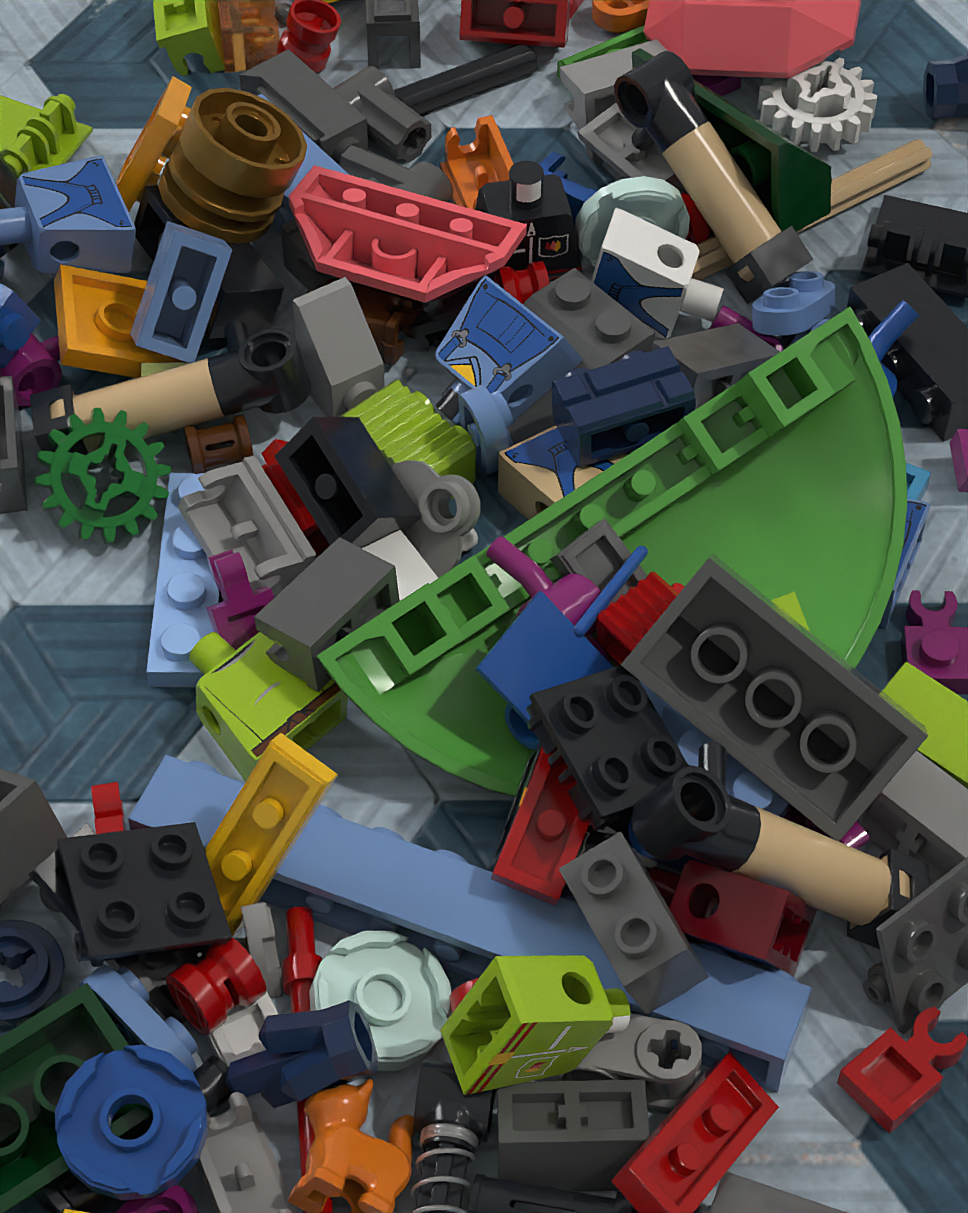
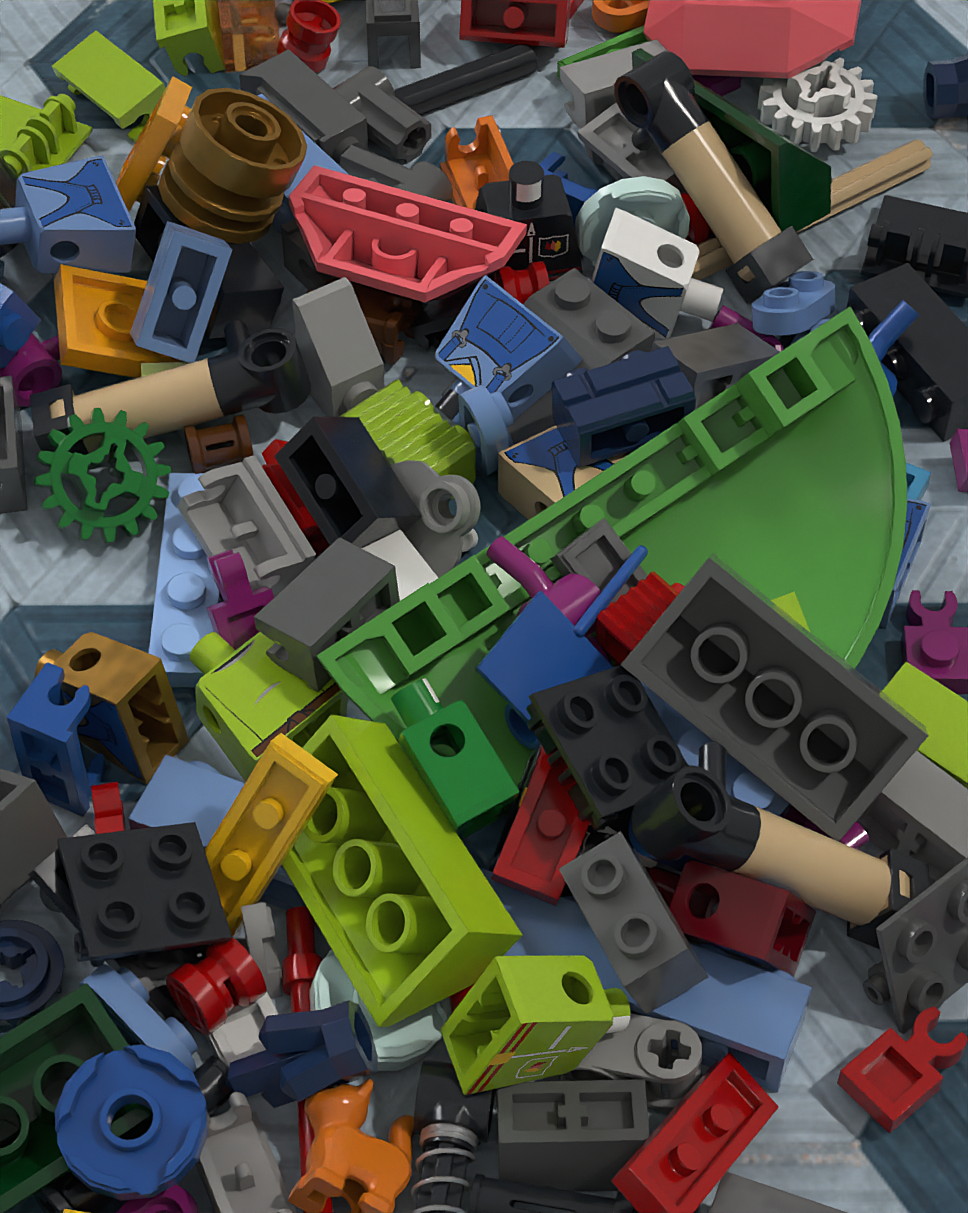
(49, 741): none -> blue hinge
(111, 81): none -> lime hinge
(131, 705): none -> pearl gold torso
(393, 878): none -> lime slope
(468, 786): none -> green torso

